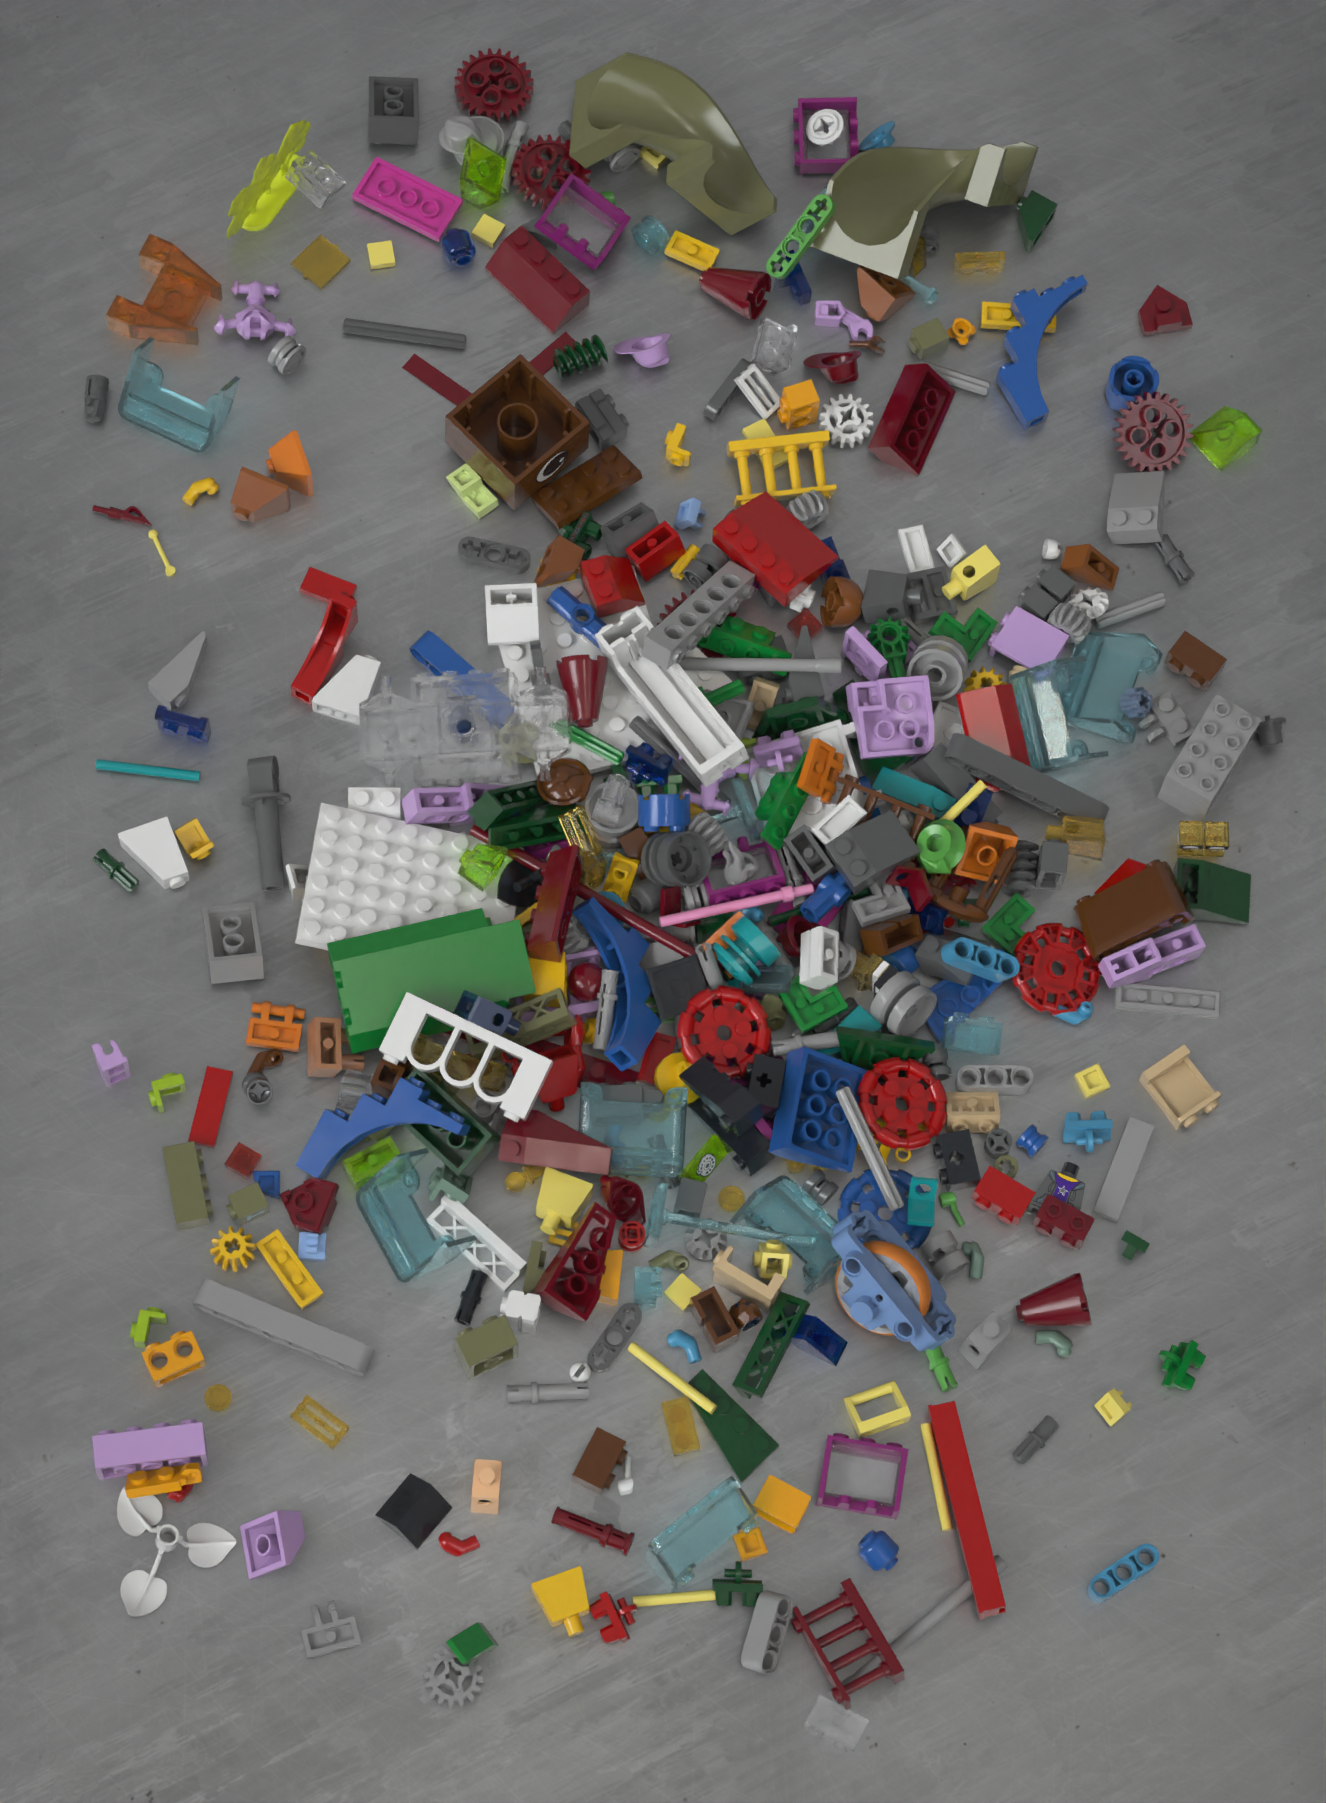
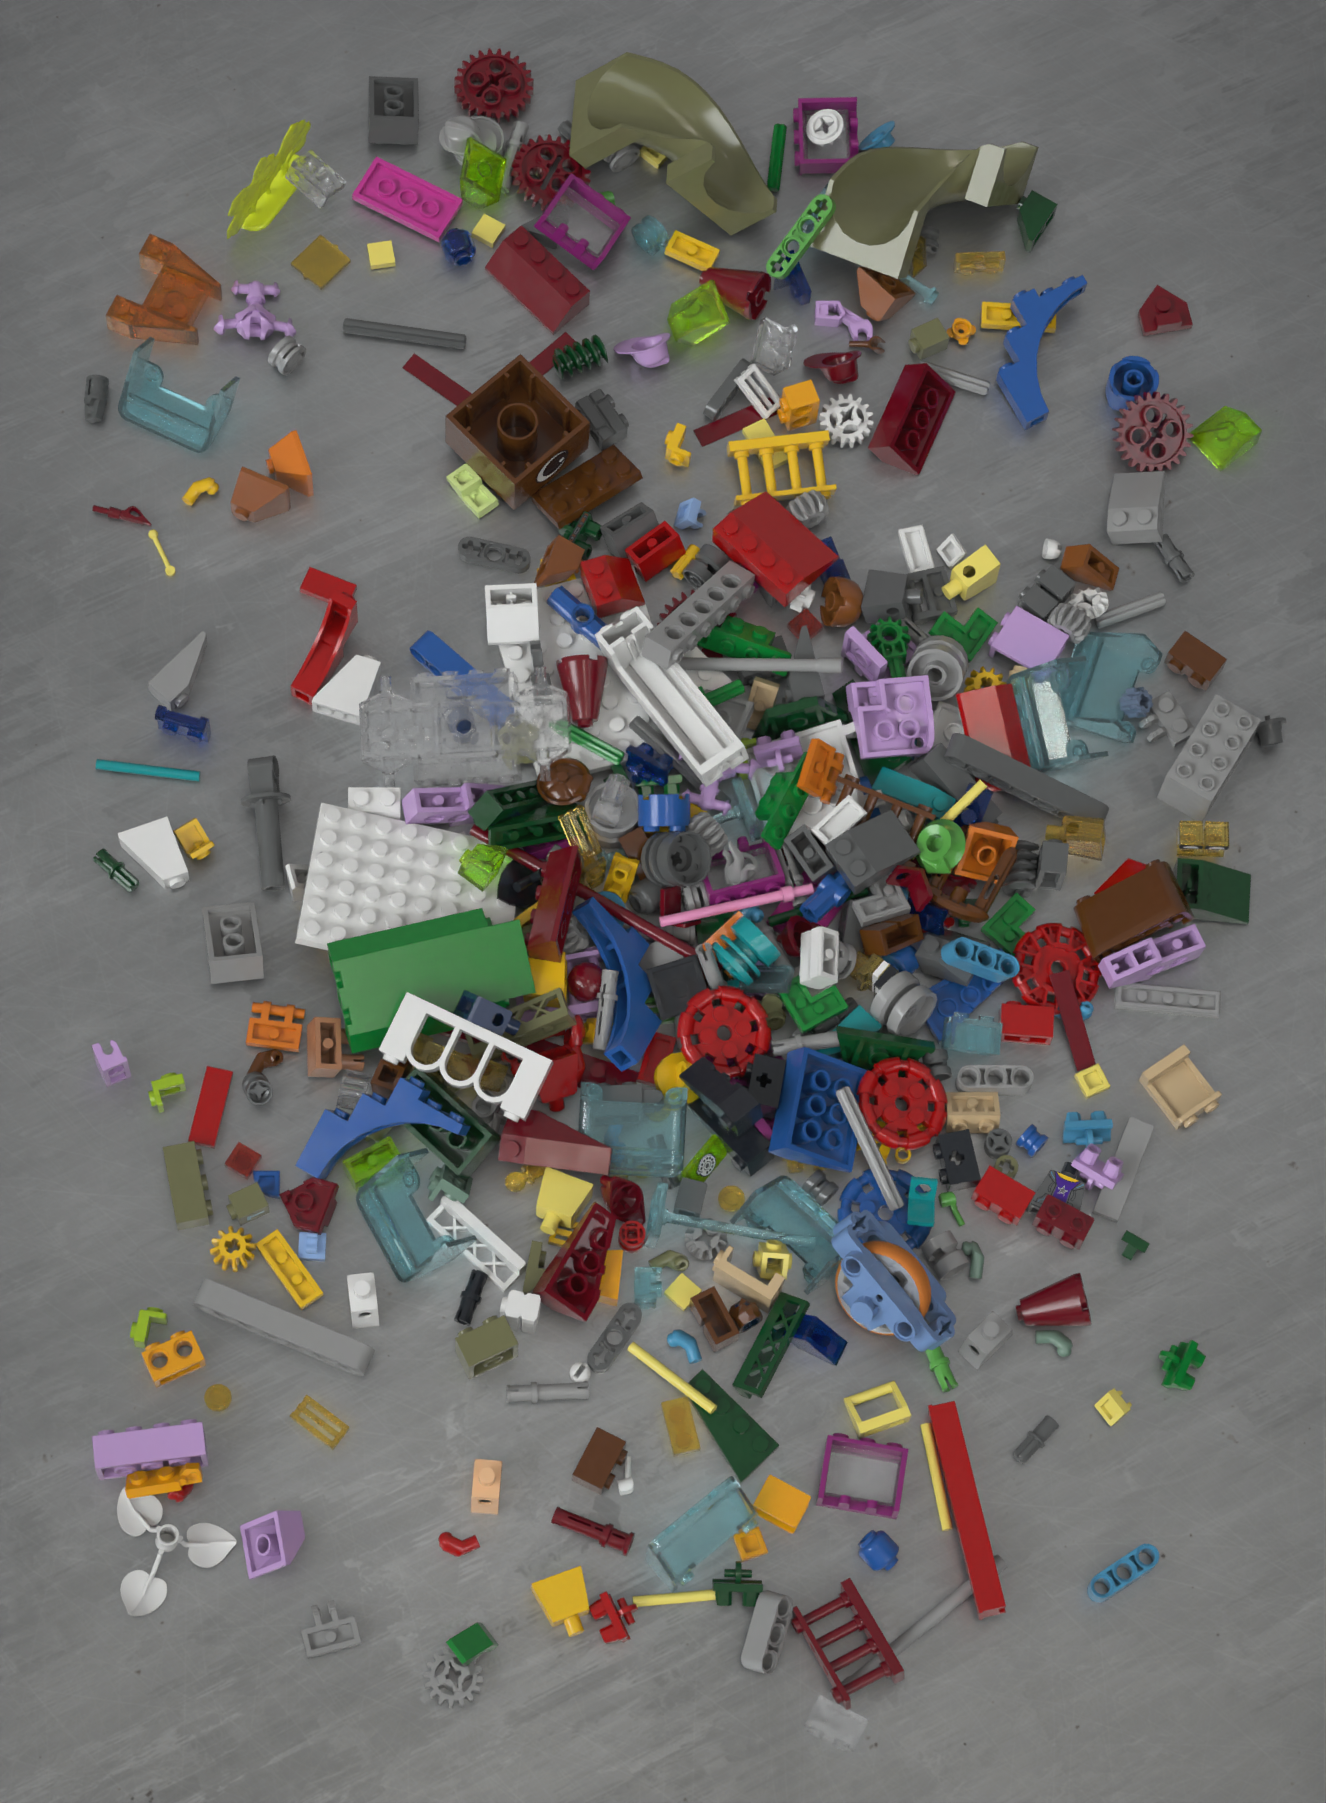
(363, 1299): none -> white torso
(414, 1510): black slope -> none
(697, 315): none -> clear neon green slope
(729, 424): none -> dark red sticker
(776, 157): none -> green axle
(1026, 1023): none -> red brick
(1072, 1020): none -> dark red sticker
(1095, 1170): none -> lavender hips

